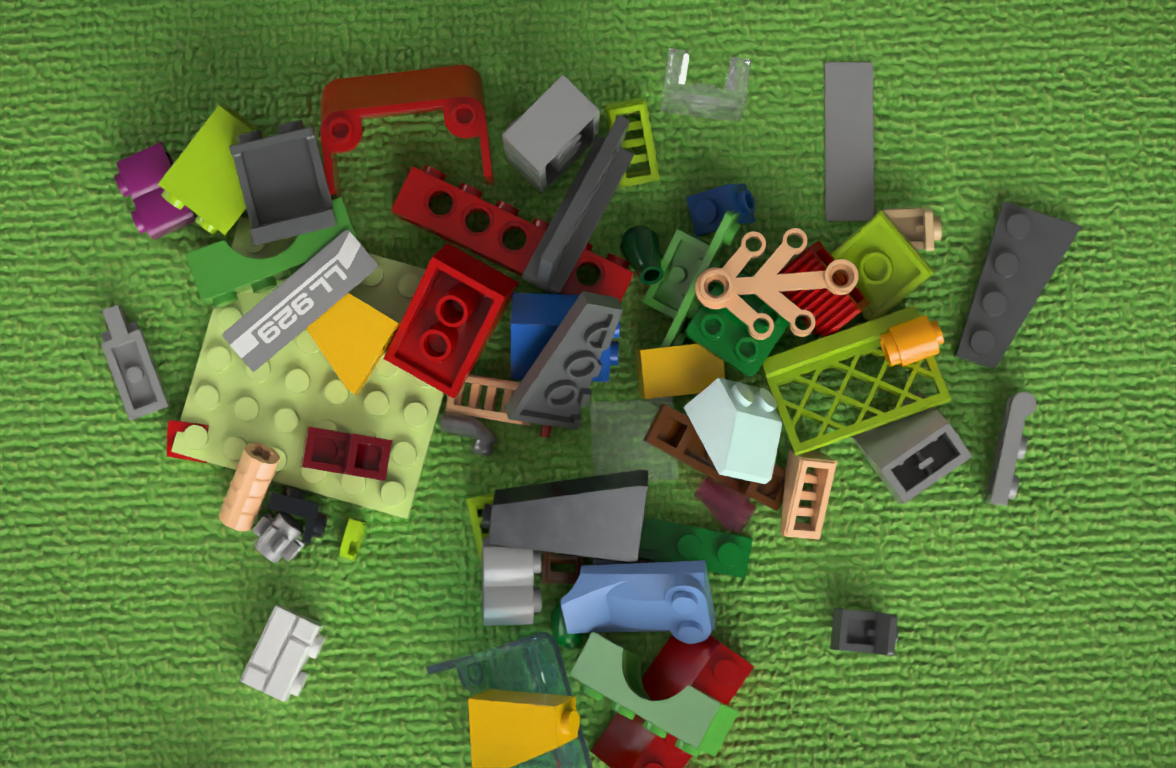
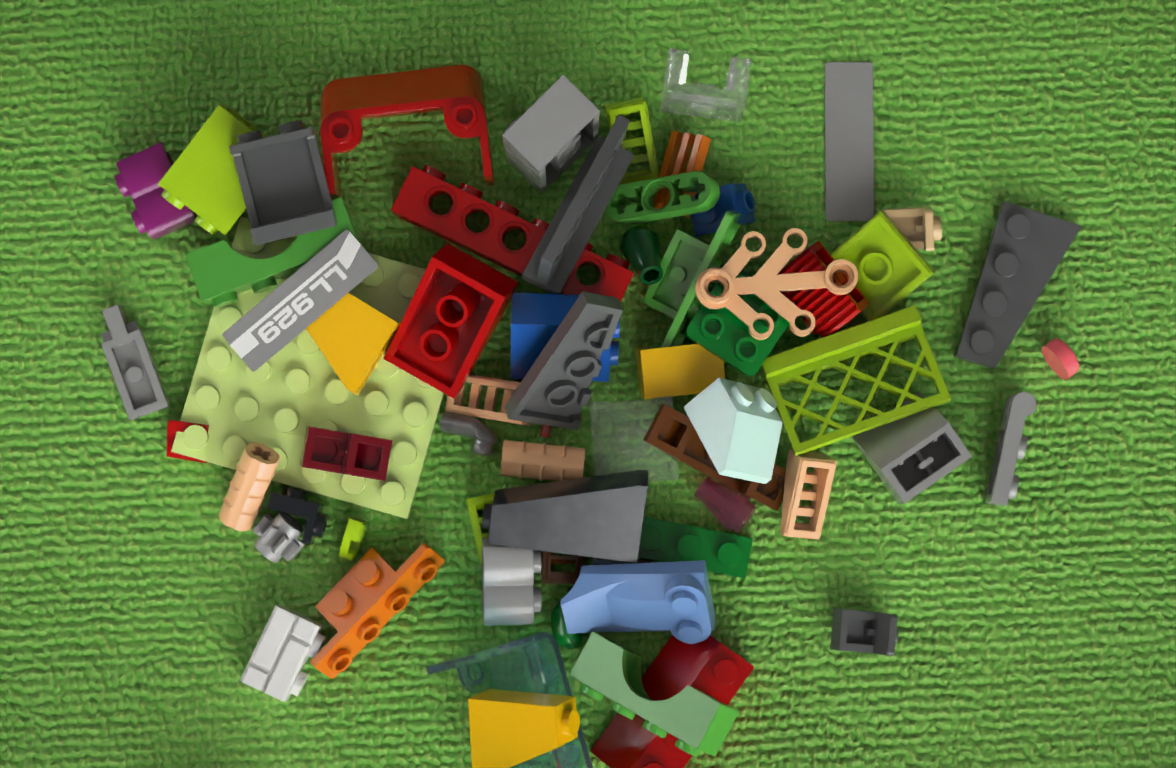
(367, 601): none -> orange bracket
(541, 461): none -> light nougat axle
(677, 158): none -> orange tile
(677, 205): none -> bright green beam
(911, 341): light orange brick -> none
(1060, 358): none -> coral tile

